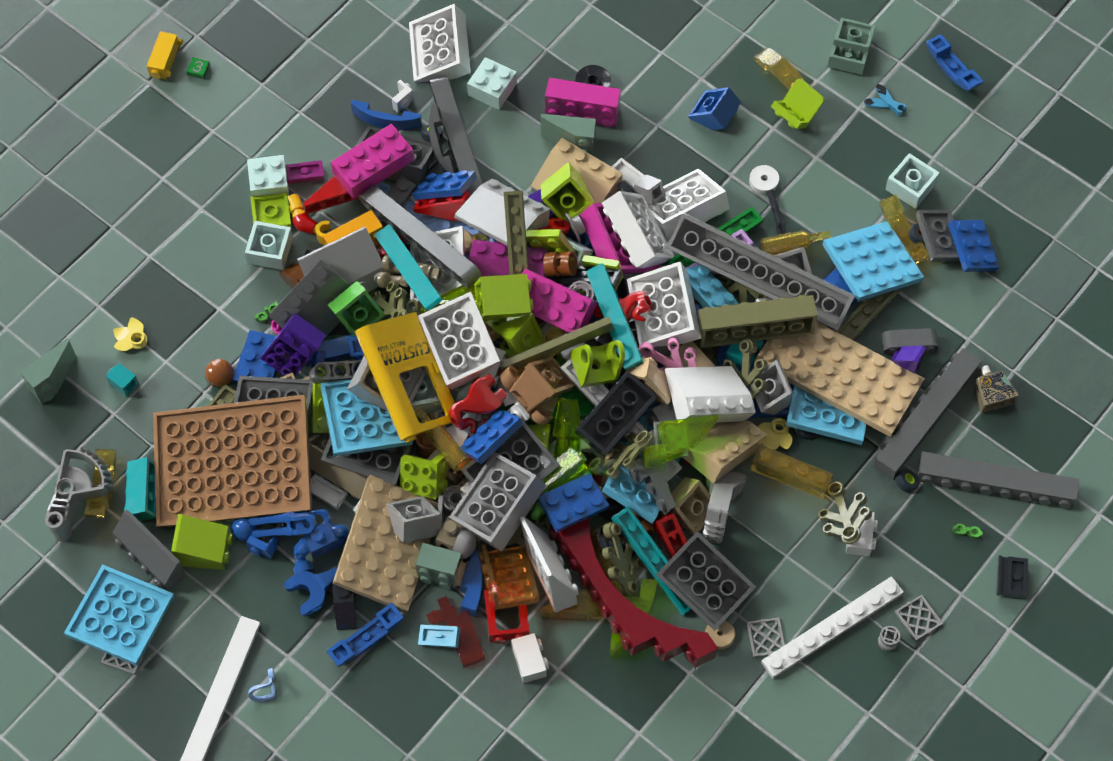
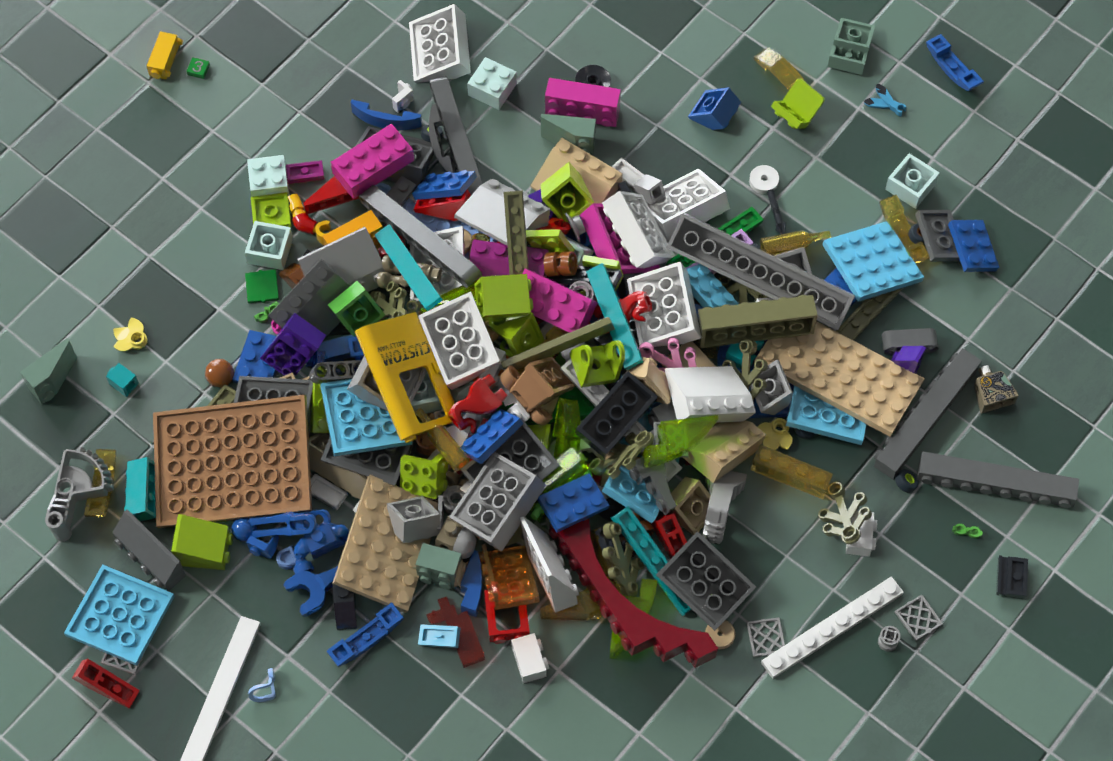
(105, 683): none -> red slope
(261, 286): none -> green piece
(285, 558): none -> medium blue tile

